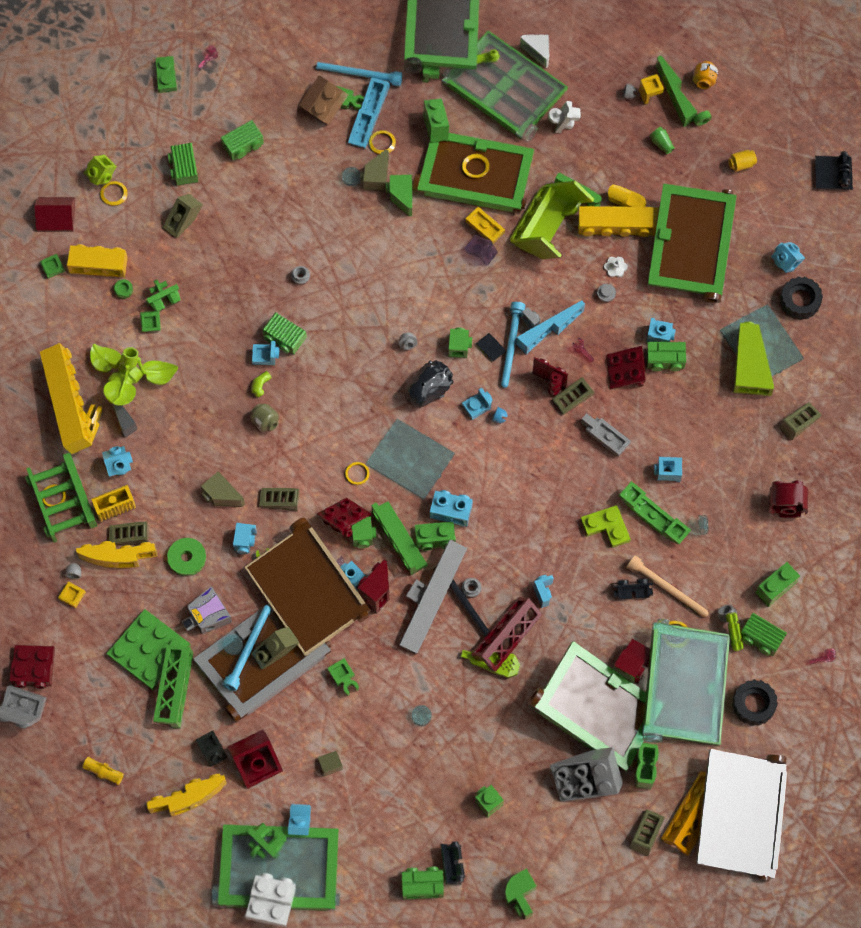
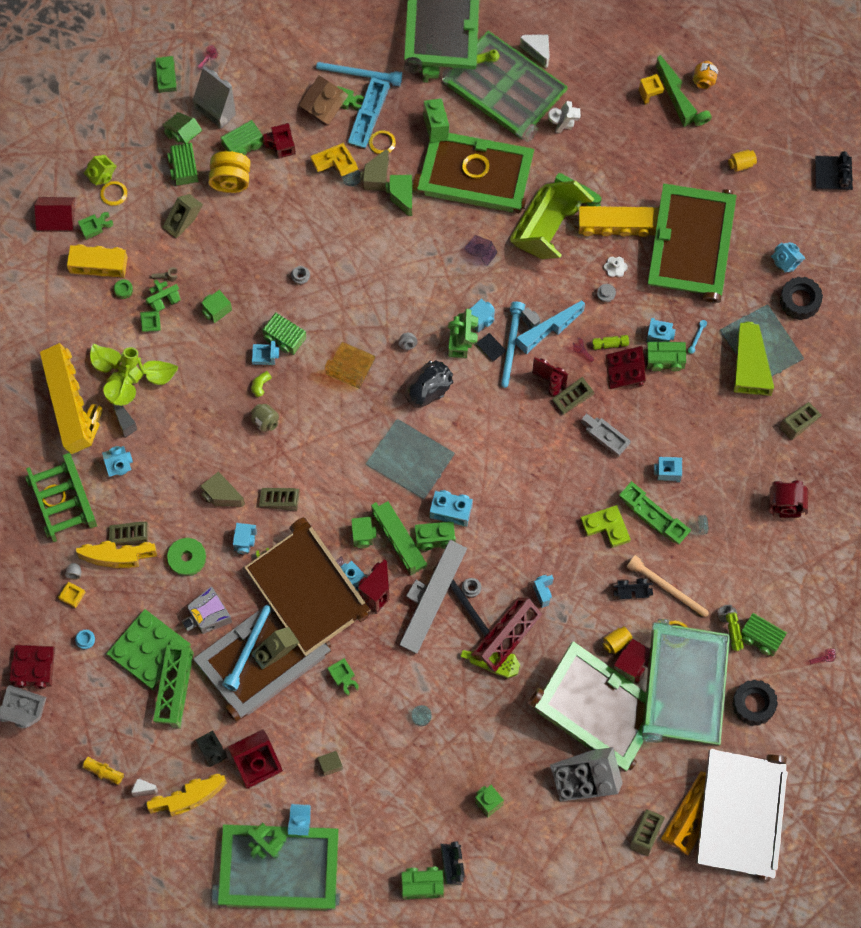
(52, 266): bright green tile -> none
(85, 639): none -> medium azure plate
(93, 226): none -> bright green plate
(113, 503): yellow brick -> none
(143, 788): none -> white slope
(167, 274): none -> dark tan hand
(181, 128): none -> bright green brick
(214, 98): none -> light grey slope
(216, 306): none -> bright green brick
(229, 172): none -> yellow wheel
(232, 644): clear light blue tile -> none
(271, 900): white plate -> none
(280, 140): none -> dark red brick
(335, 156): none -> yellow plate
(343, 516): dark red hinge -> none
(350, 365): none -> clear yellow bracket
(353, 464): yellow piece -> none
(462, 328): none -> bright green hips
(478, 404): medium azure bracket -> none
(485, 225): yellow plate -> none
(485, 314): none -> medium azure brick
(498, 415): dark azure hinge -> none
(518, 887): bright green brick -> none
(610, 342): none -> lime axle
(617, 640): none -> yellow brick
(625, 197): yellow arm -> none
(628, 91): light grey hinge -> none
(646, 762): bright green brick -> none
(662, 140): bright green cone -> none
(703, 324): none -> medium azure hinge
(777, 584): bright green brick -> none

